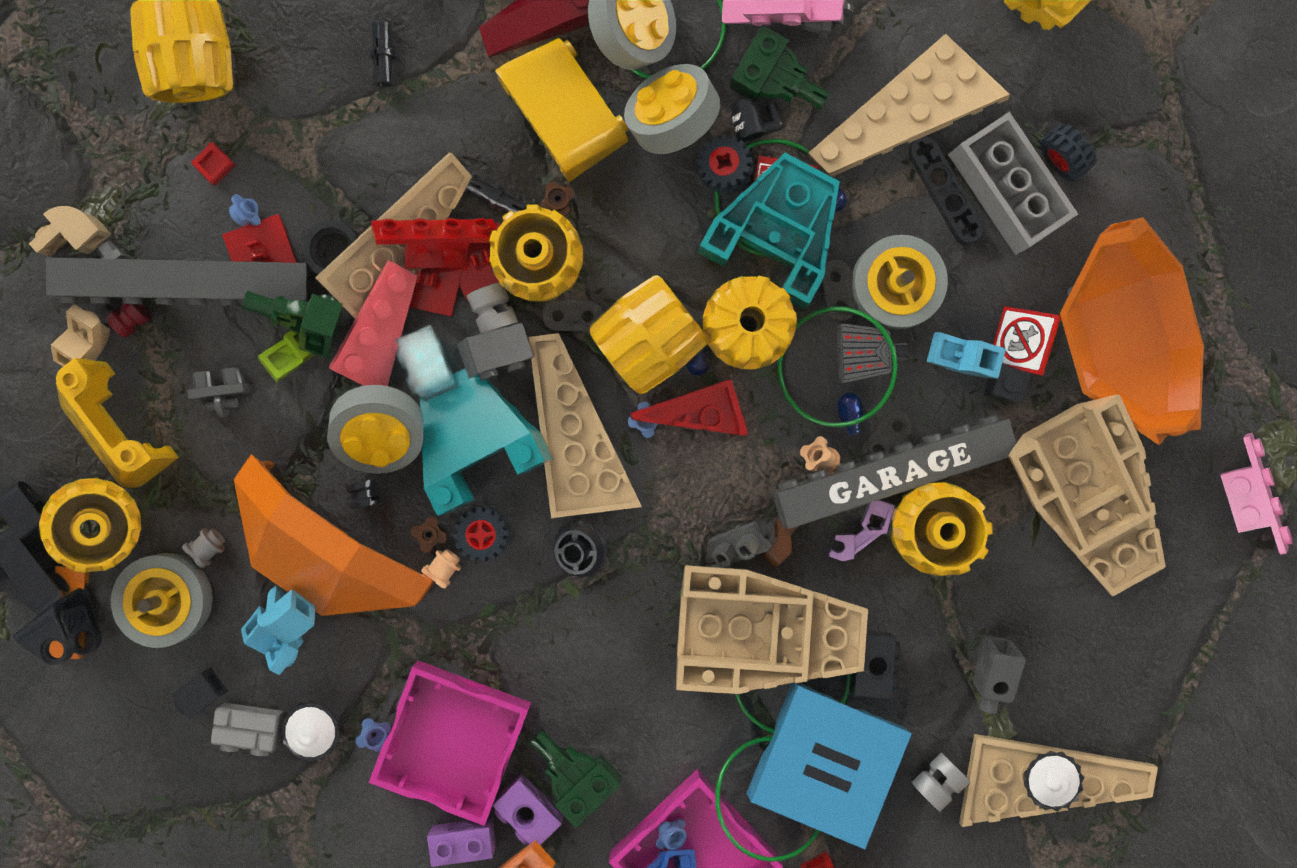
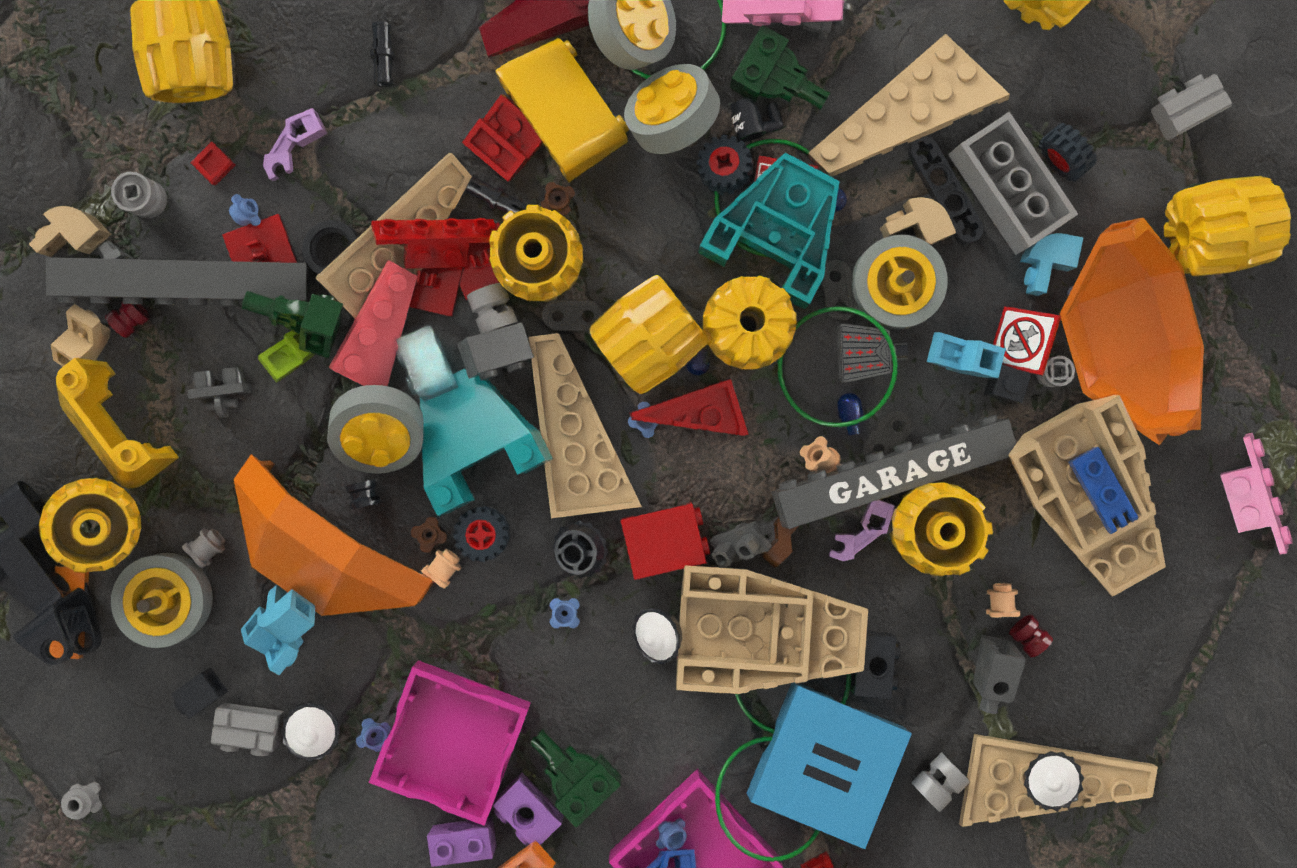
(81, 800): none -> light grey brick
(139, 195): none -> light grey wheel
(281, 150): none -> lavender piece
(503, 138): none -> red slope
(570, 619): none -> medium blue plate
(657, 635): none -> white piece
(665, 540): none -> red panel
(926, 218): none -> tan brick
(1002, 601): none -> light nougat brick
(1031, 636): none -> dark red wheel
(1052, 252): none -> medium azure brick
(1052, 374): none -> light grey wheel
(1103, 489): none -> blue hinge
(1191, 106): none -> light grey brick
(1227, 225): none -> yellow wheel

